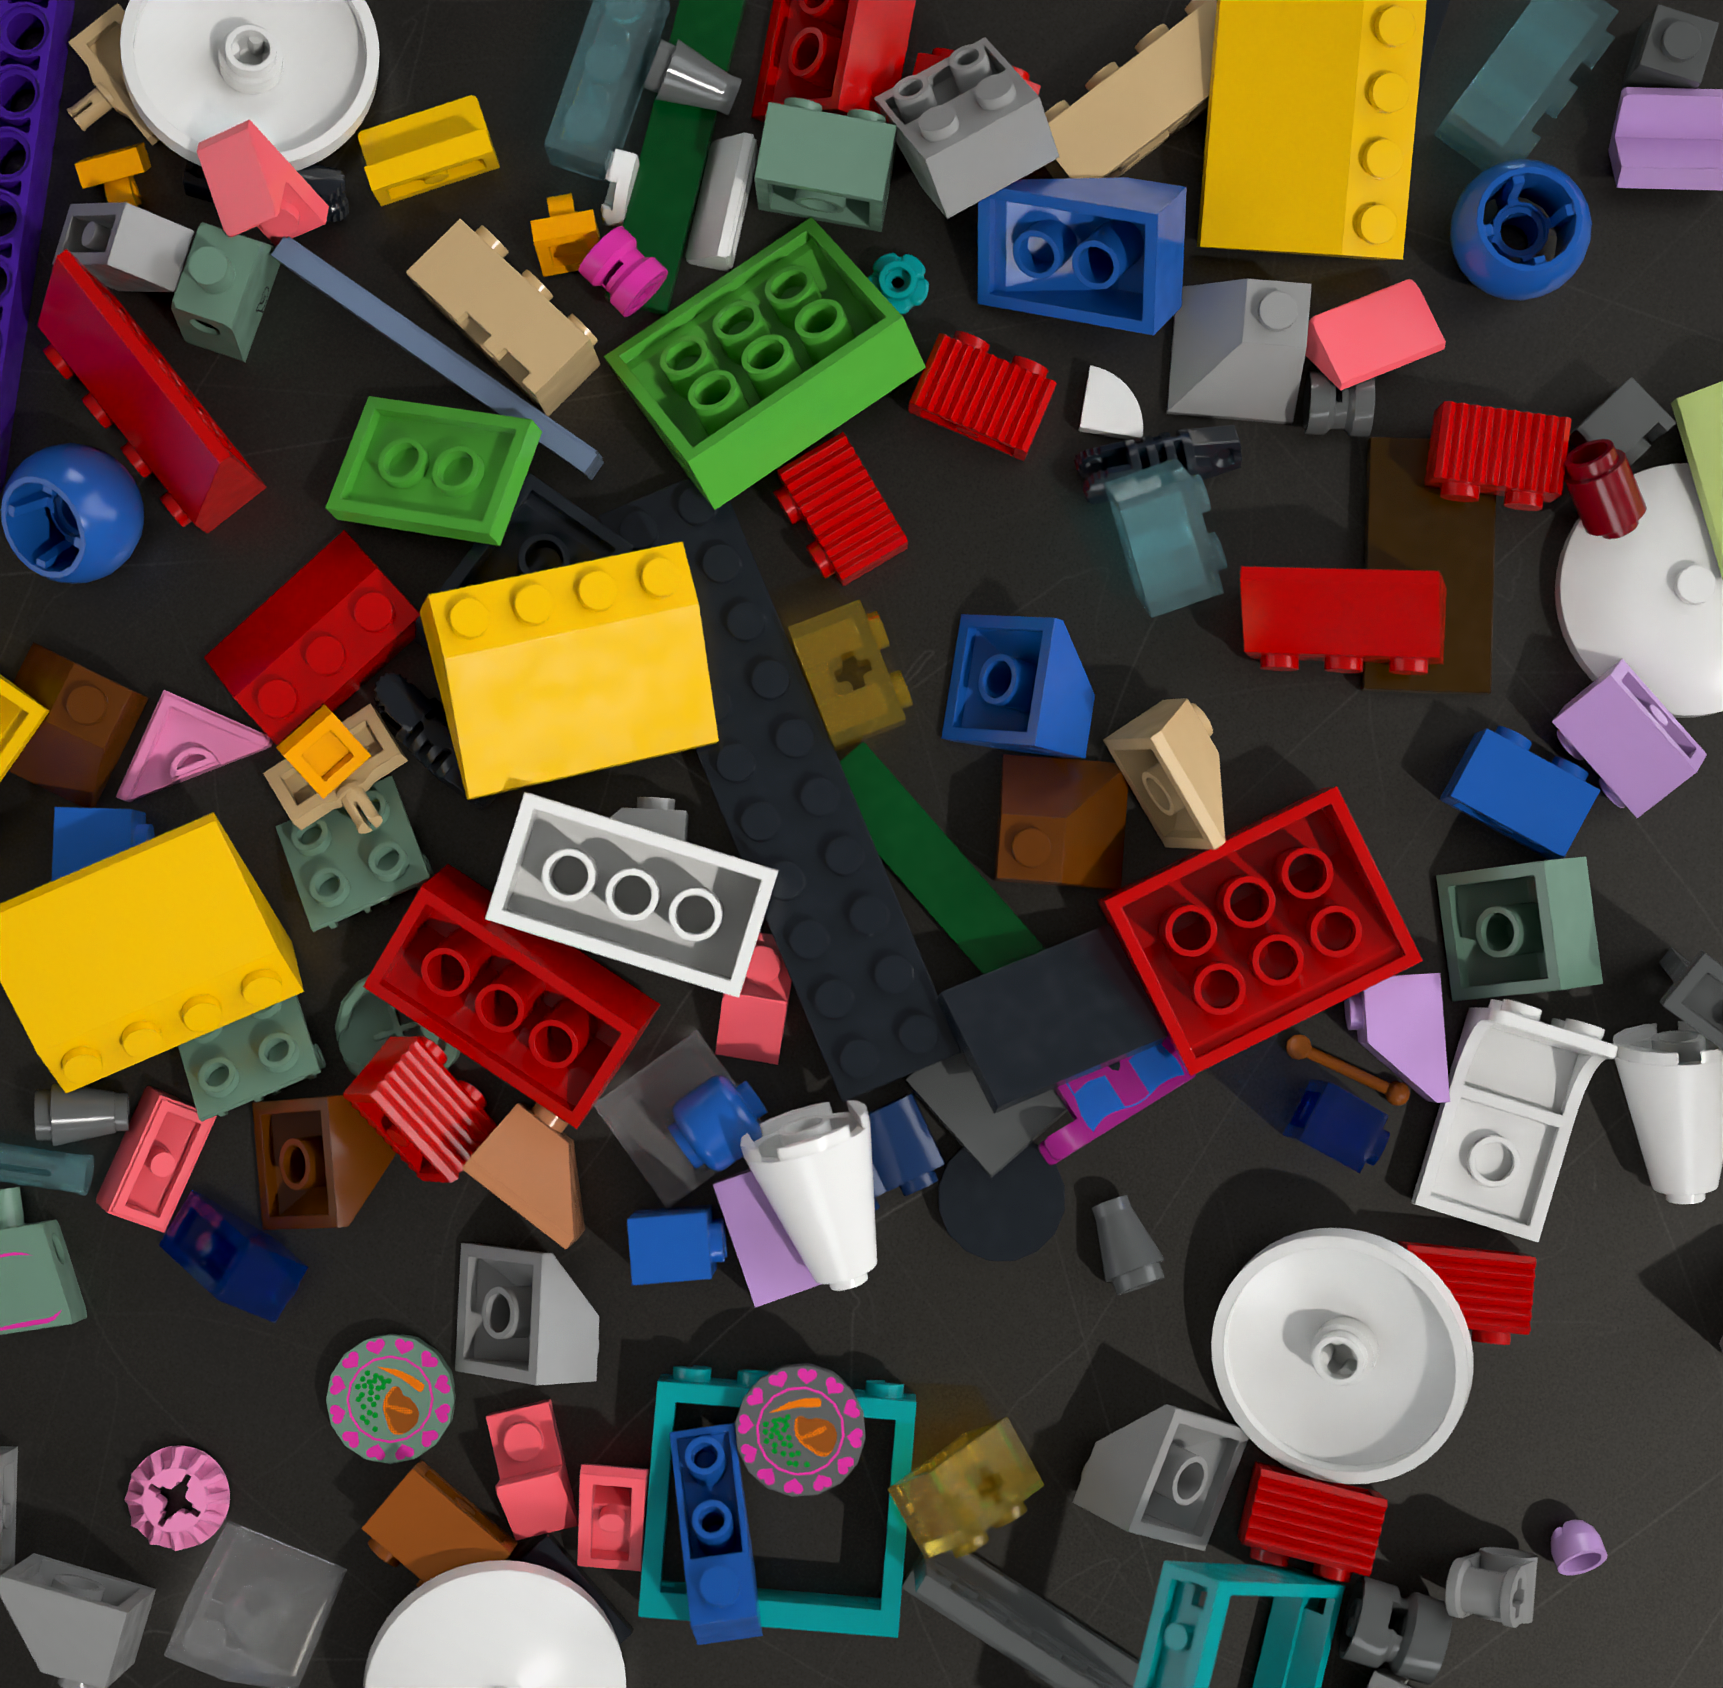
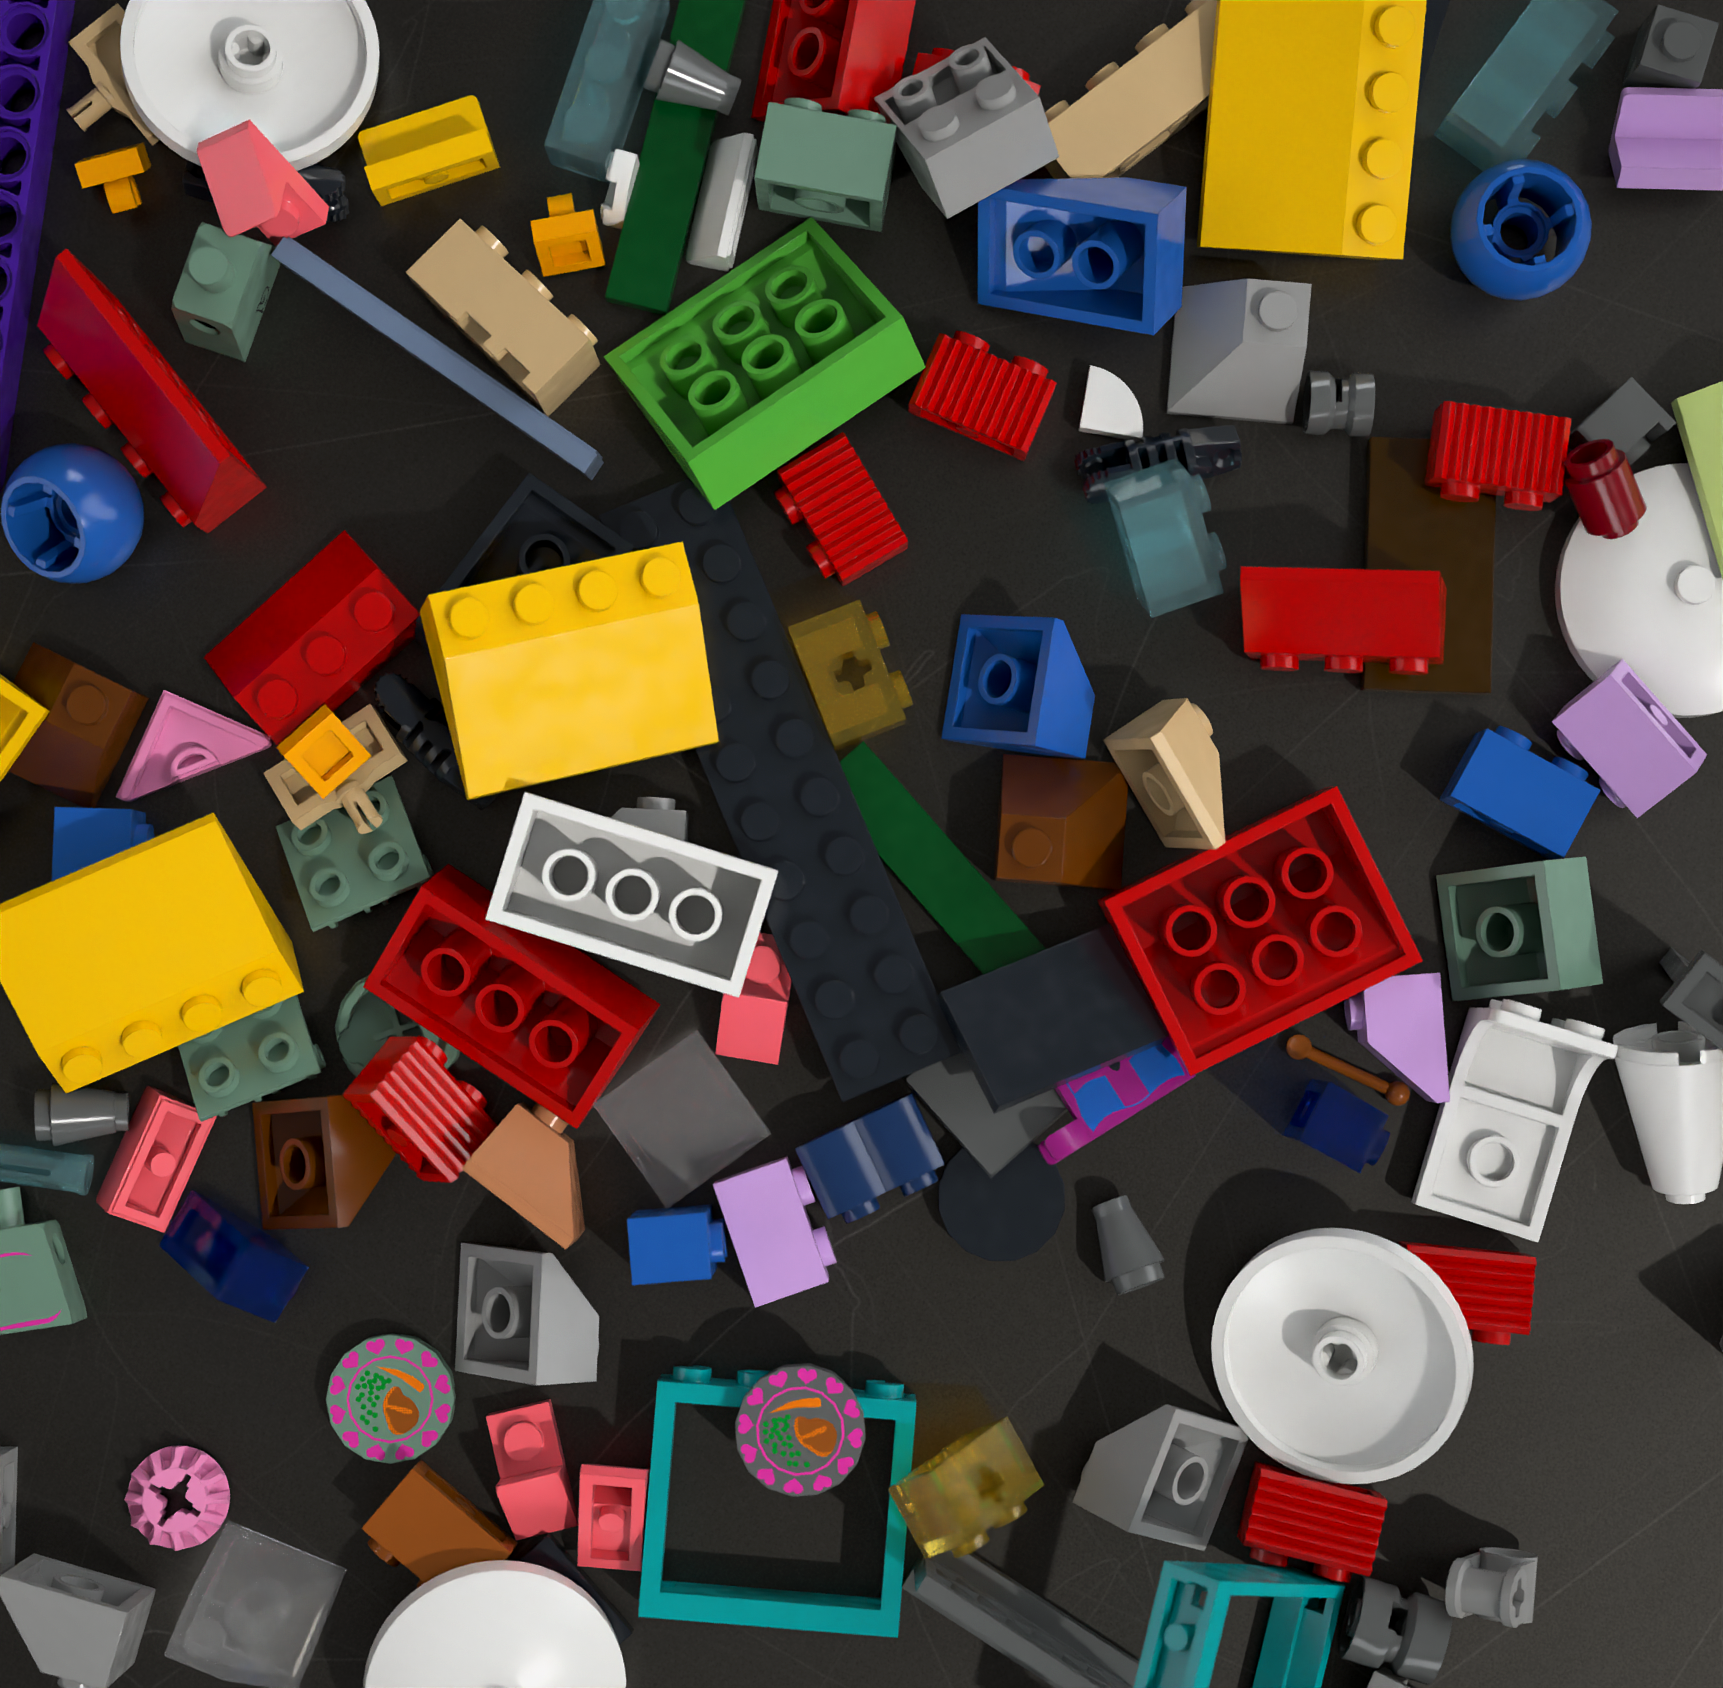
(126, 246): light grey brick -> none
(434, 470): bright green plate -> none
(623, 271): dark pink wheel -> none
(714, 1120): blue head -> none
(715, 1535): blue slope -> none
(821, 1187): white cone -> none
(907, 268): teal plate -> none
(1373, 335): coral slope -> none
(1577, 1548): lavender hinge -> none

